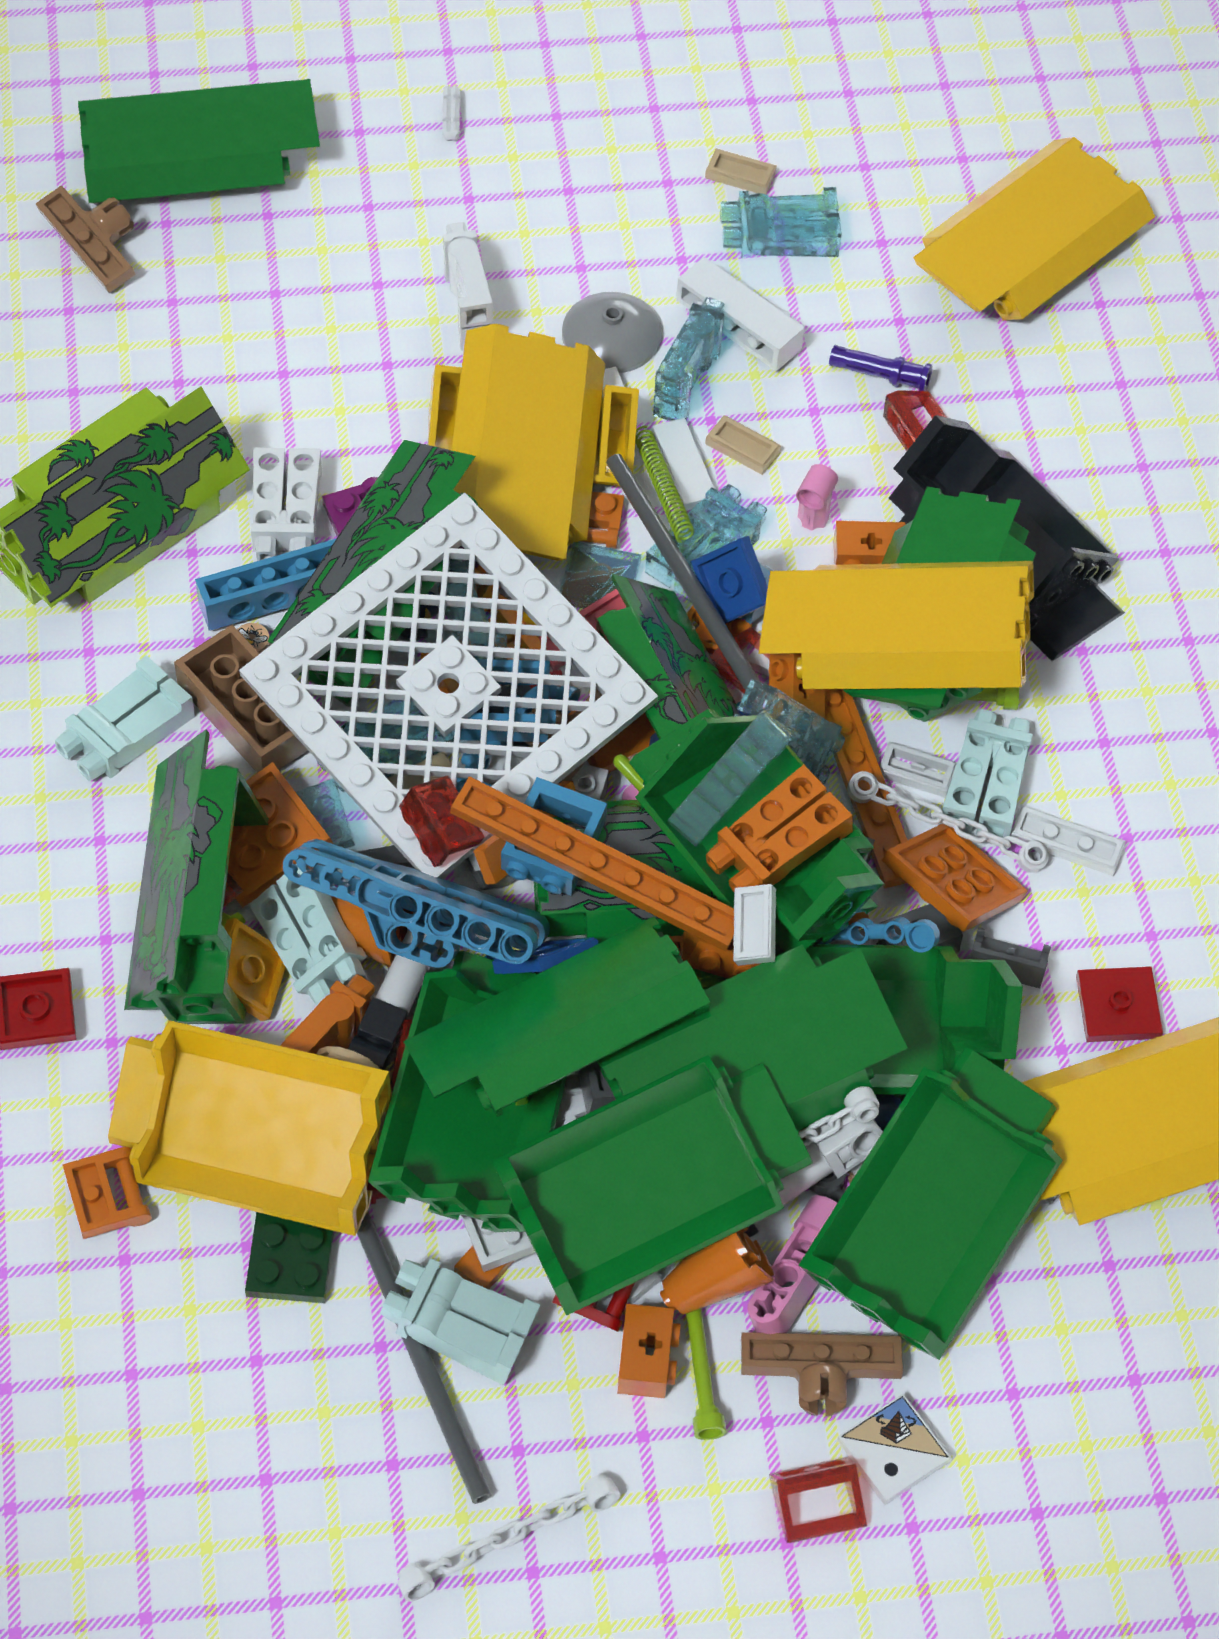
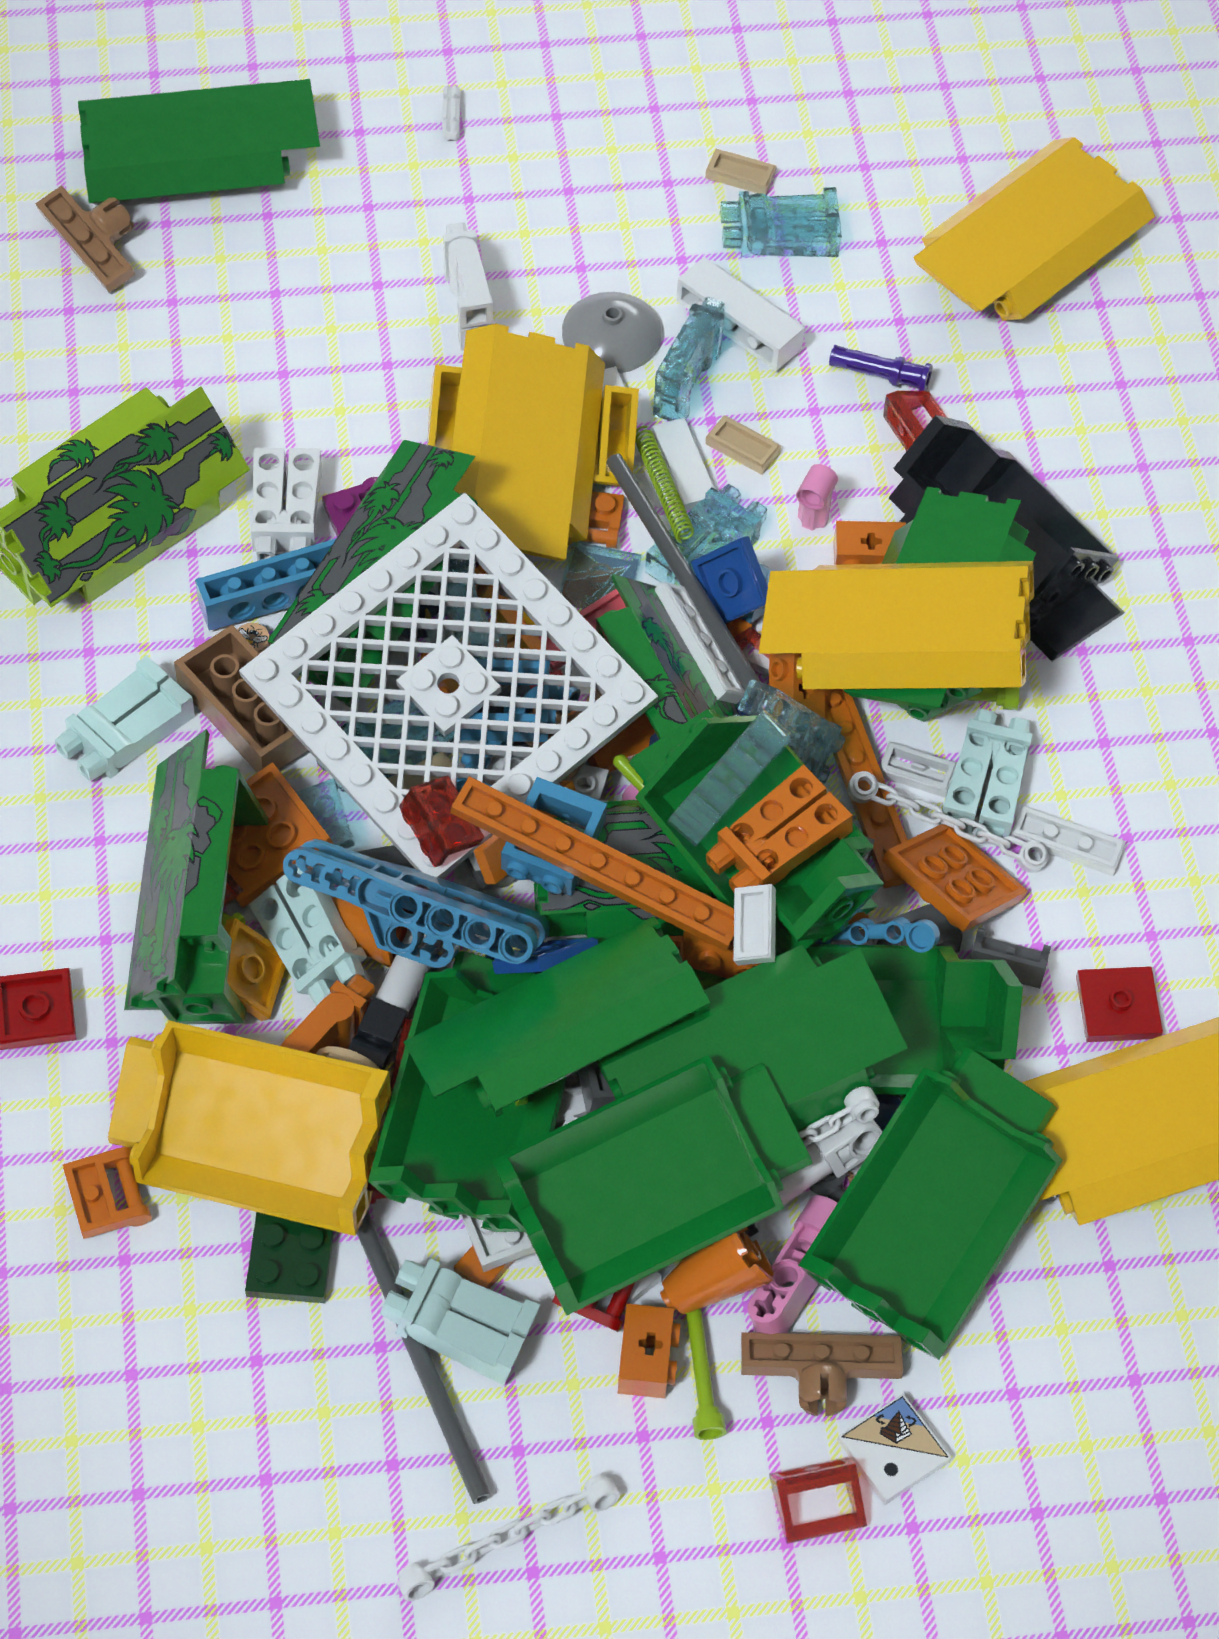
(700, 642): none -> white tile

